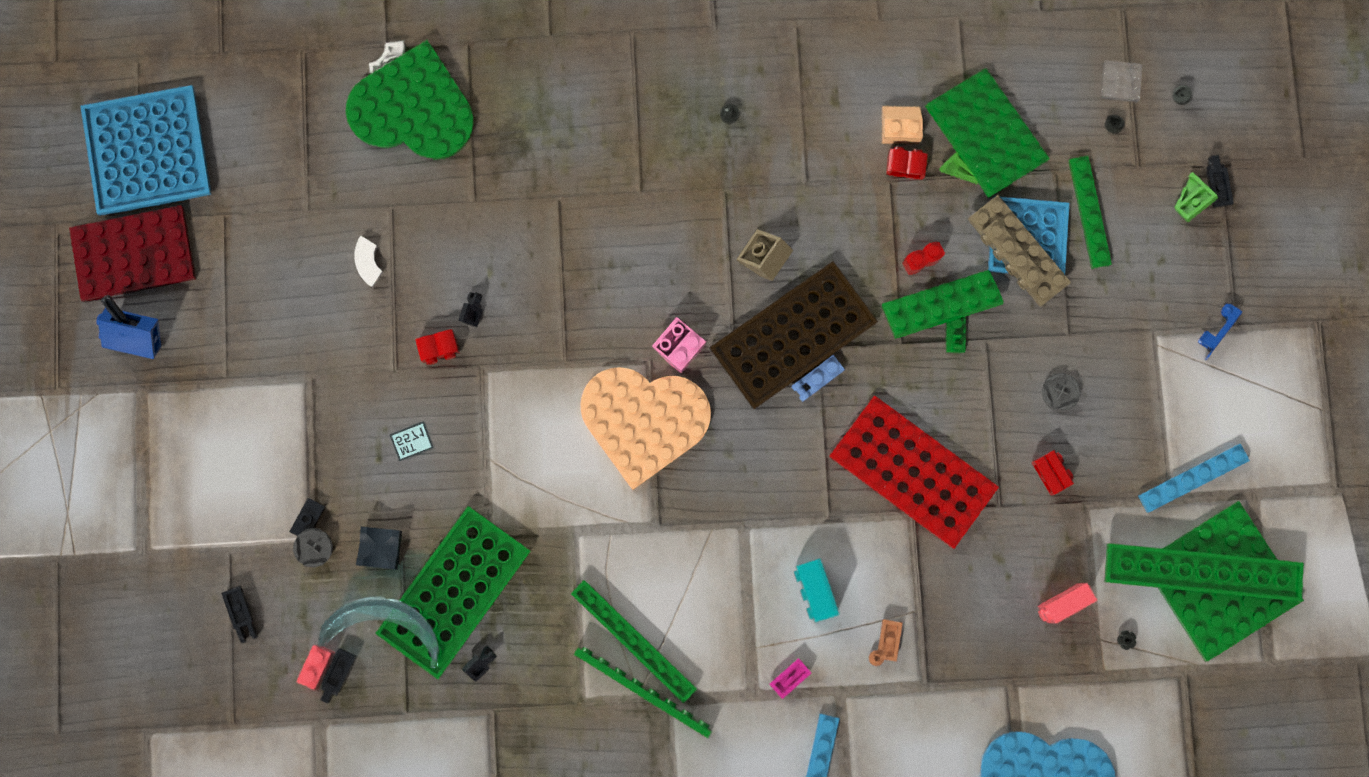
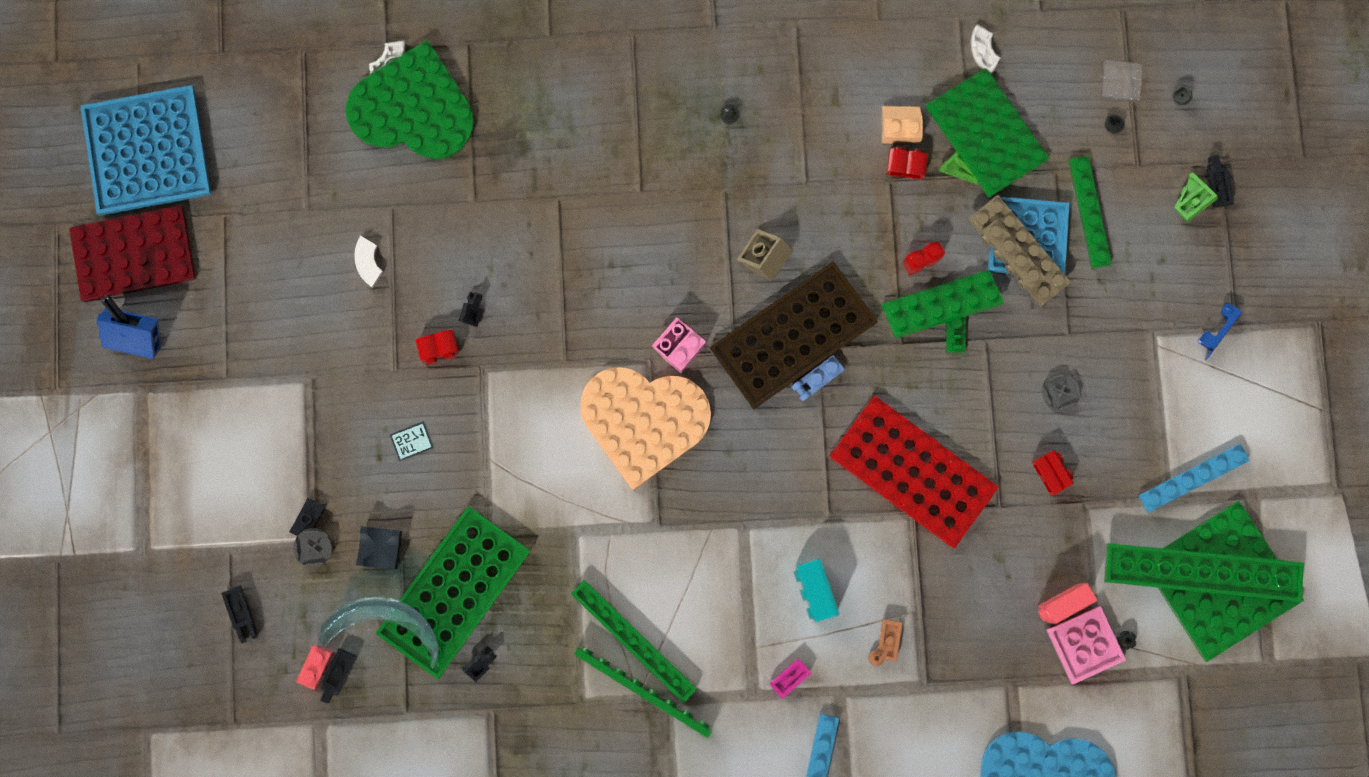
(982, 49): none -> white tile
(1086, 645): none -> bright pink plate

